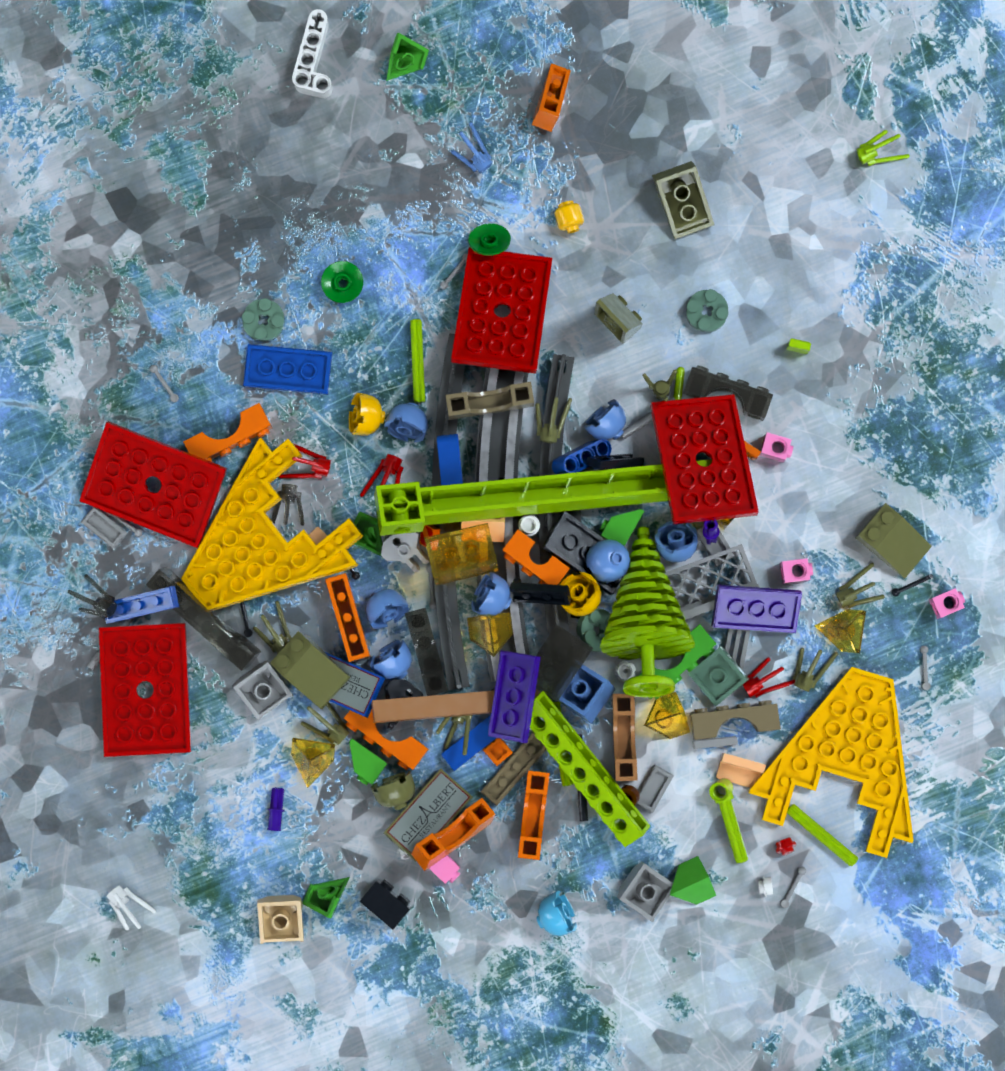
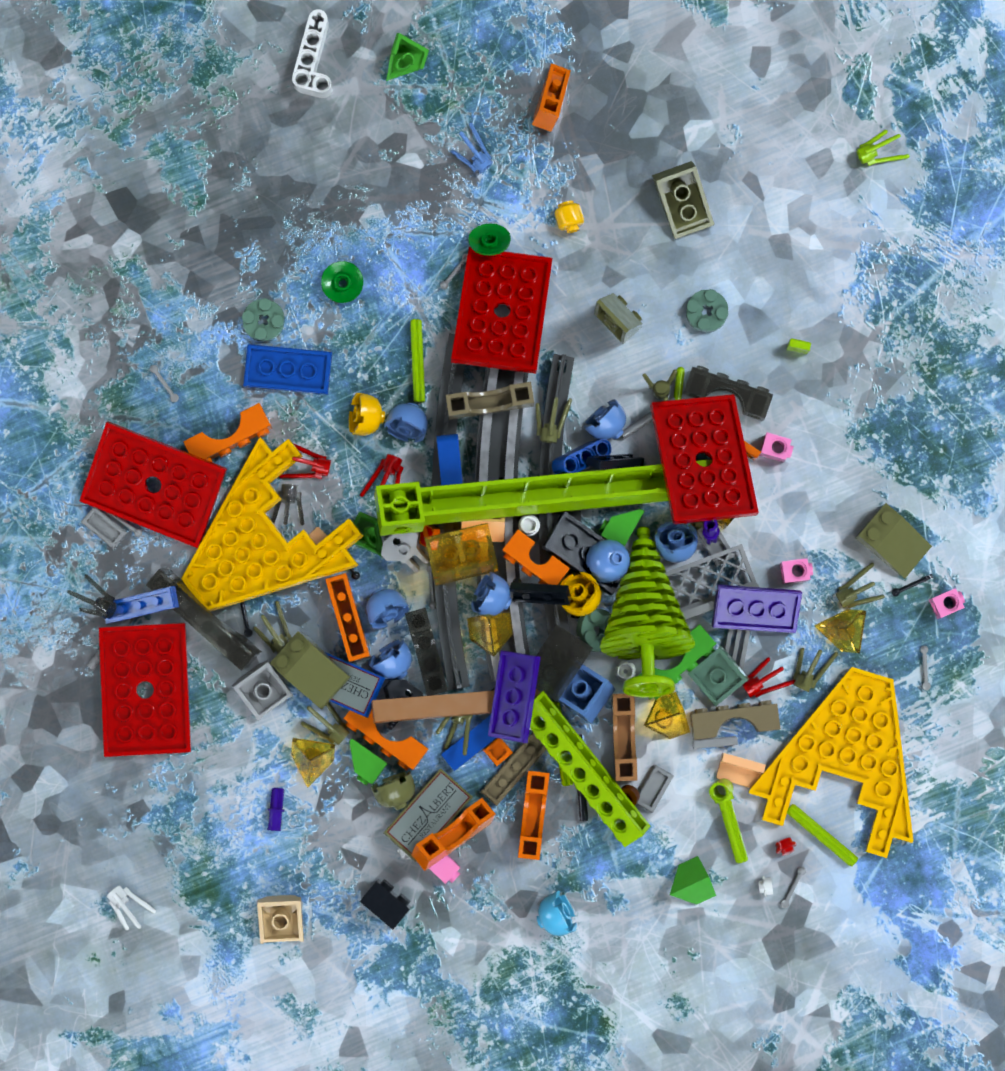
(325, 896): bright green slope -> none
(645, 890): light grey slope -> none

